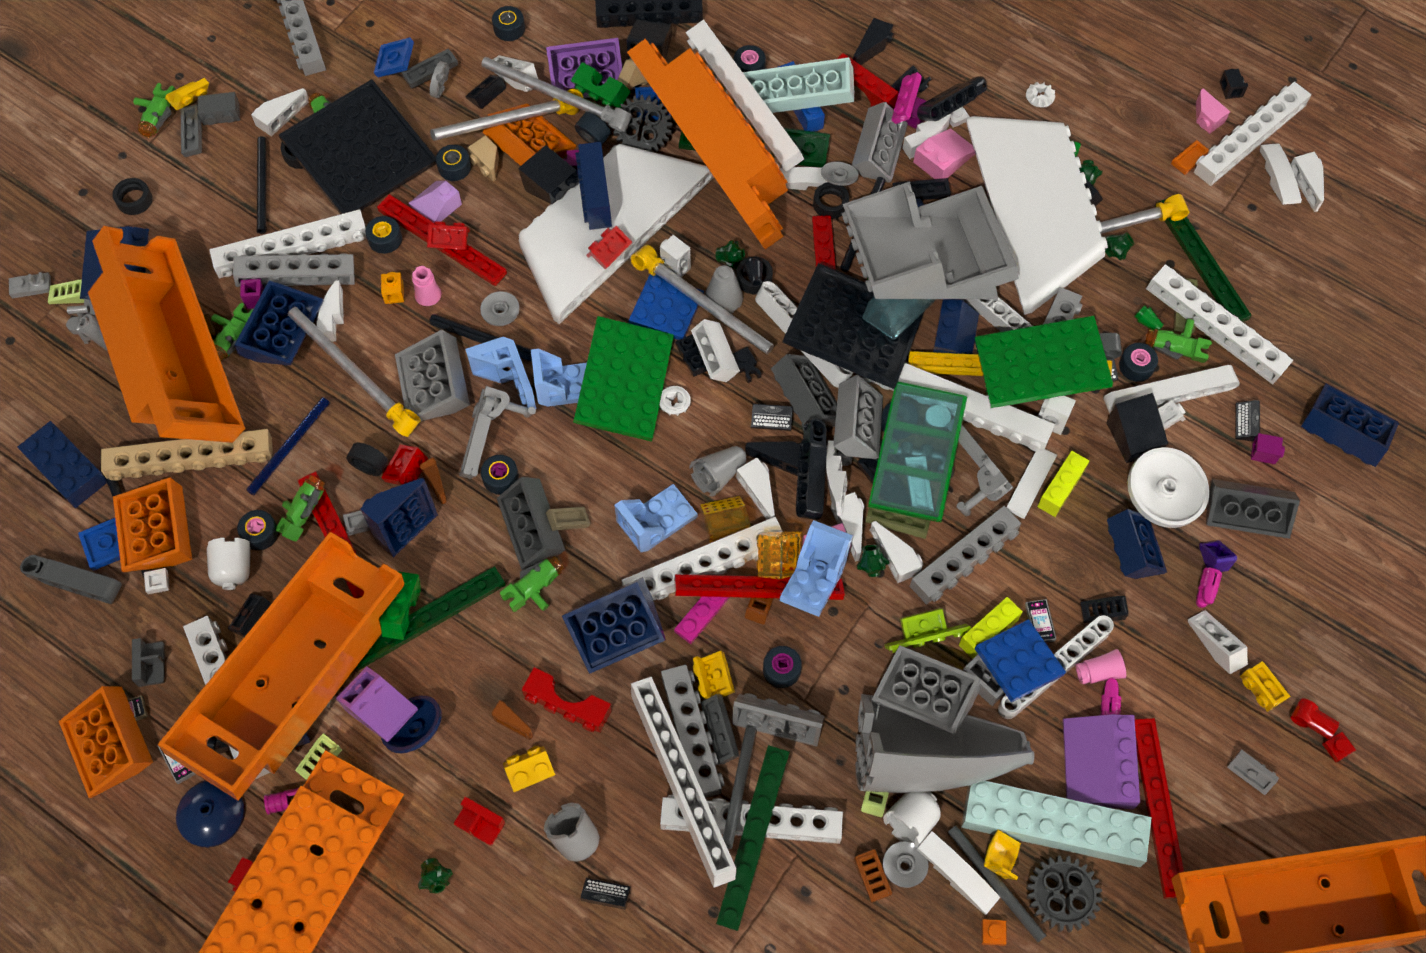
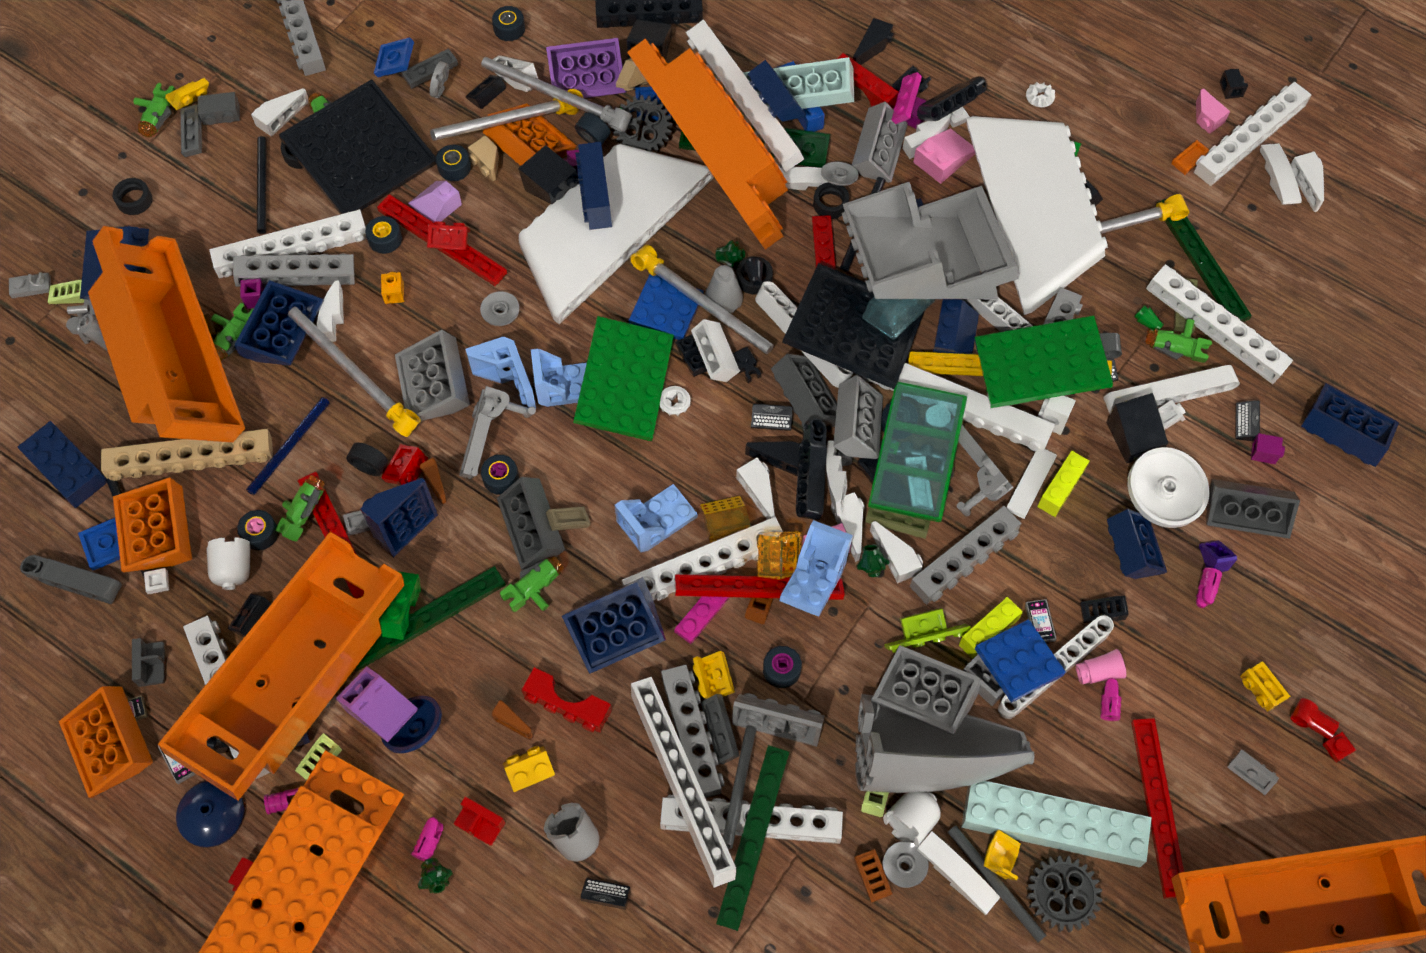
(425, 286): bright pink plant -> none
(428, 839): none -> dark pink hinge
(472, 333): black axle -> none
(609, 247): red bracket -> none
(610, 93): green arch -> none
(675, 255): white brick -> none
(717, 469): light grey cone -> none
(750, 58): black wheel -> none
(775, 93): none -> dark blue slope
(929, 188): black plate -> none
(993, 932): orange plate -> none
(1090, 170): dark green rock -> none
(1101, 760): medium lavender slope -> none
(1119, 245): dark green rock -> none
(1138, 362): black wheel -> none
(1220, 642): white slope -> none

